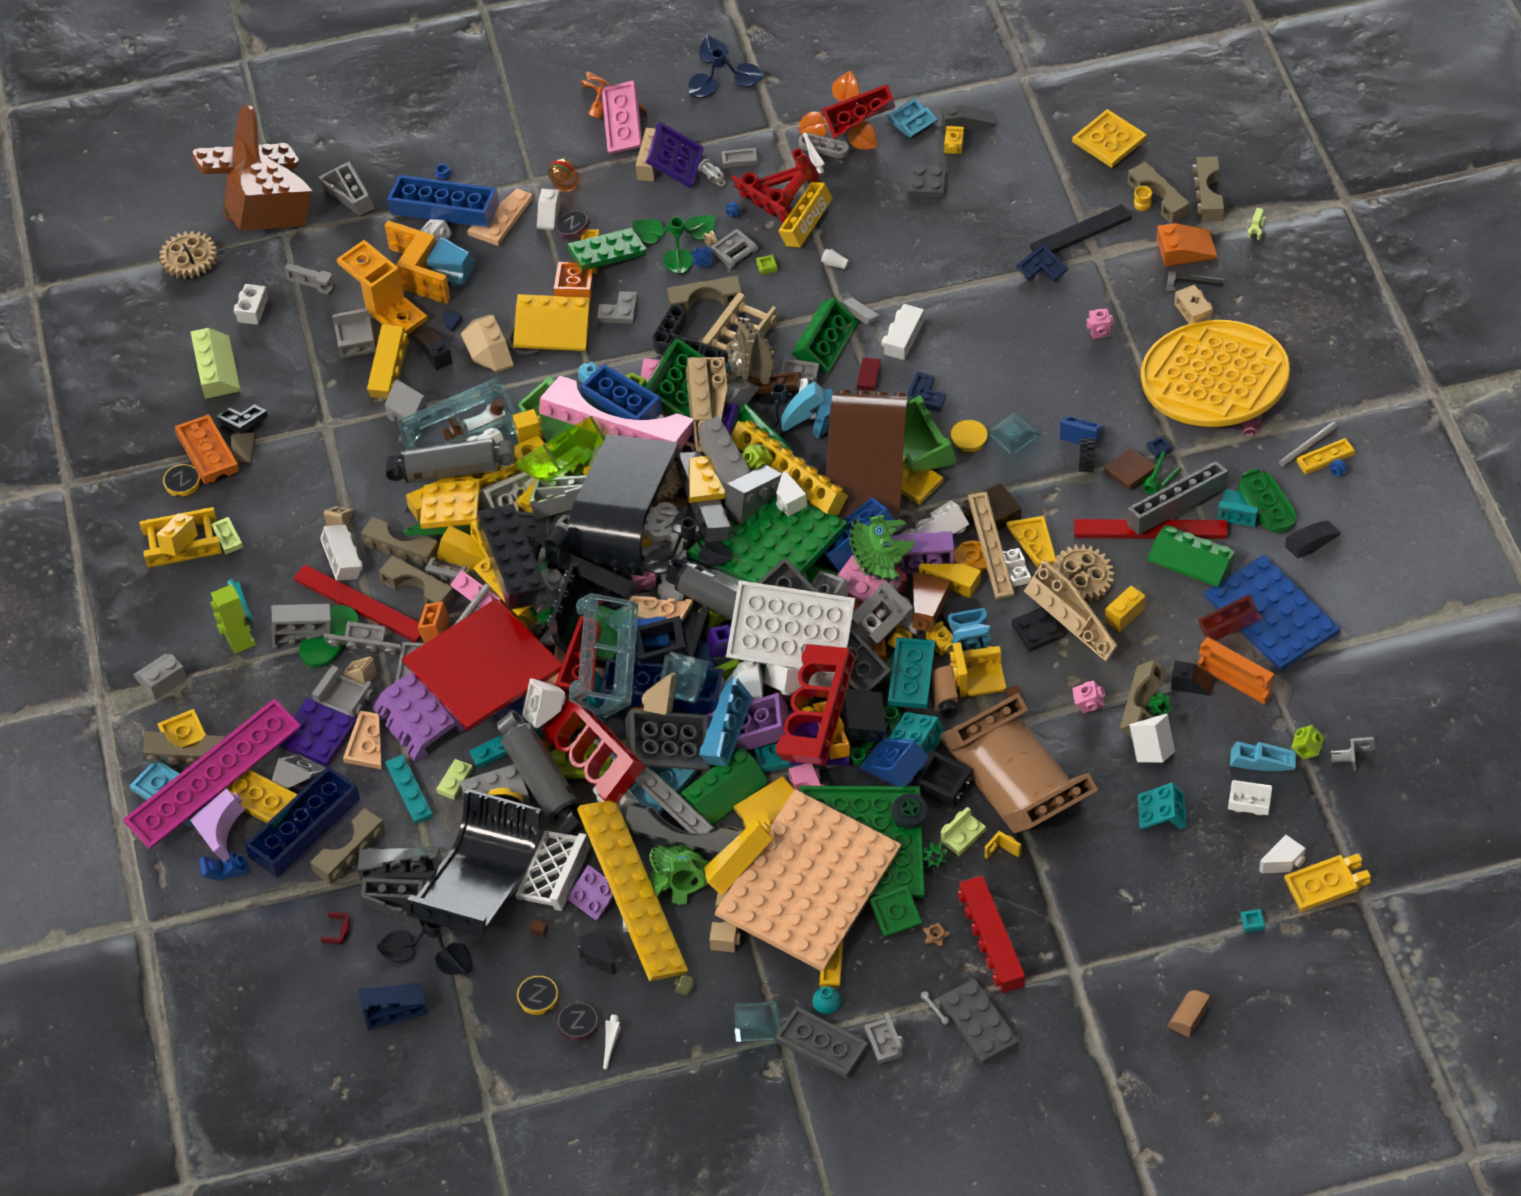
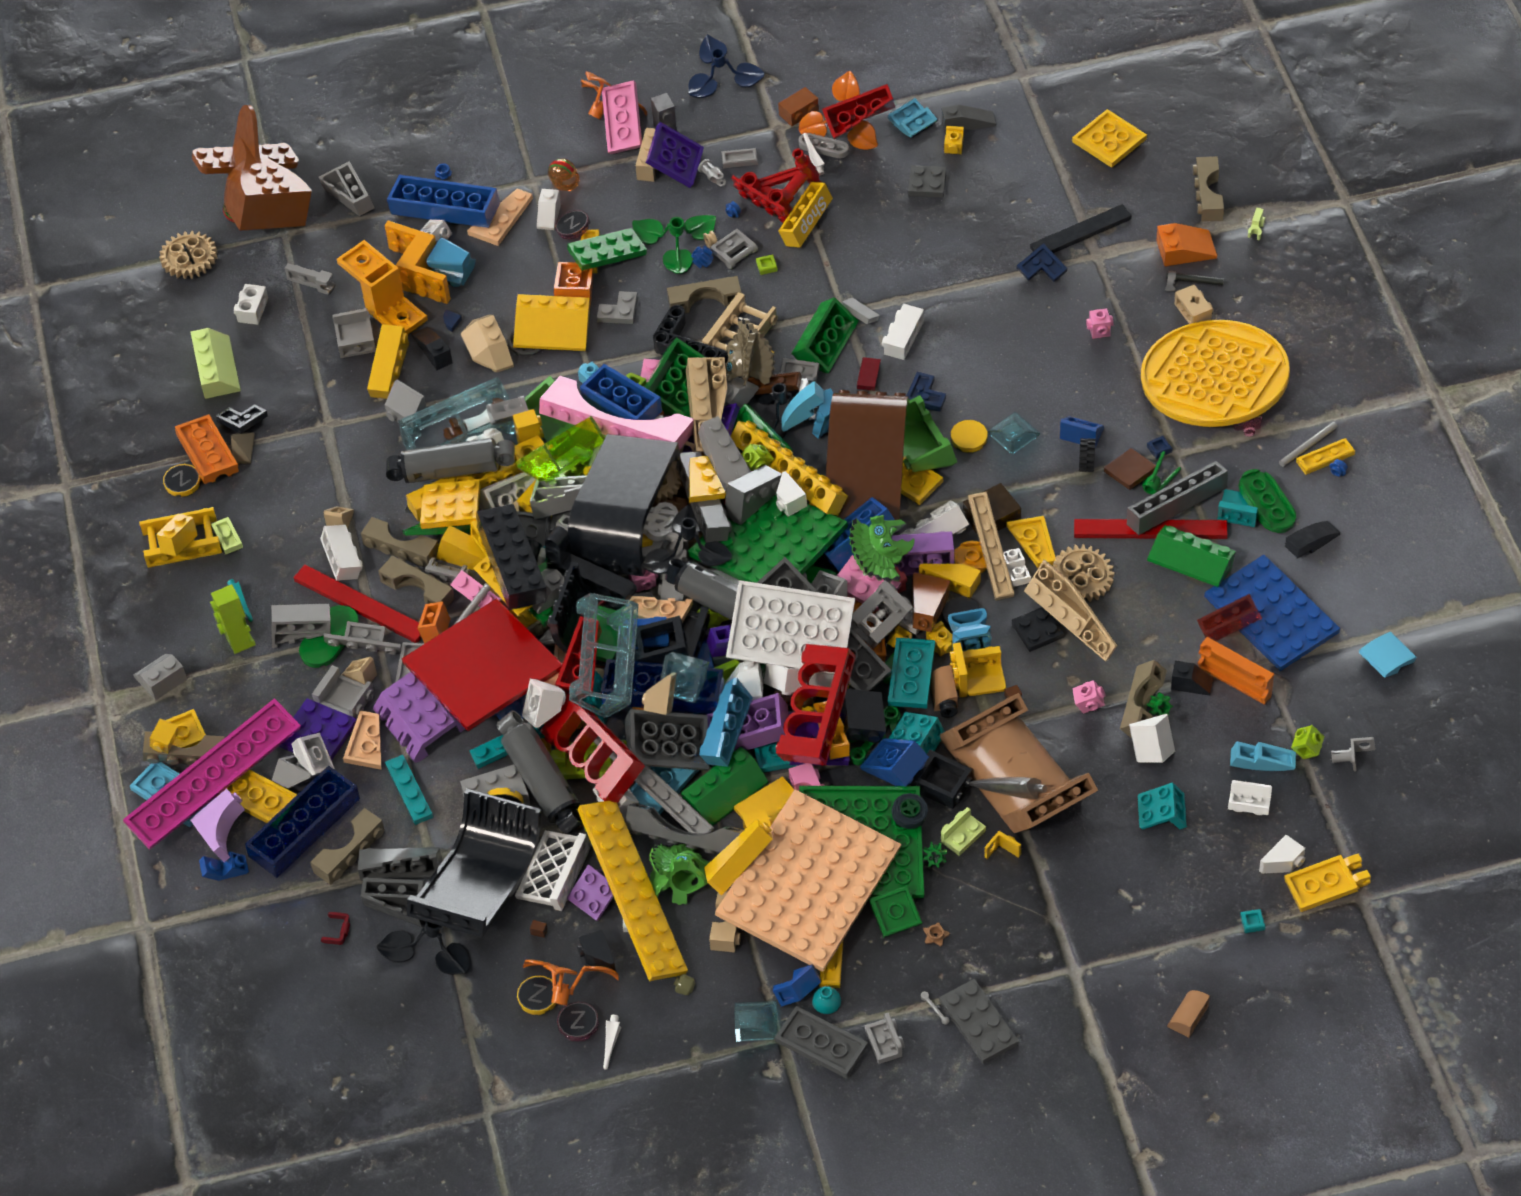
(163, 736): none -> yellow brick
(312, 753): none -> white slope
(392, 1004): dark blue wedge -> none
(450, 784): yellowish green plate -> none
(505, 410): none -> light grey hinge
(561, 991): none -> orange plant
(663, 111): none -> flat silver brick
(797, 106): none -> dark orange brick
(803, 982): none -> blue slope
(833, 259): white cone -> none
(991, 934): red brick -> none
(1013, 786): none -> flat silver piece
(1125, 608): yellow piece -> none
(1142, 198): yellow wheel -> none
(1173, 206): dark tan arch -> none
(1387, 654): none -> medium azure slope

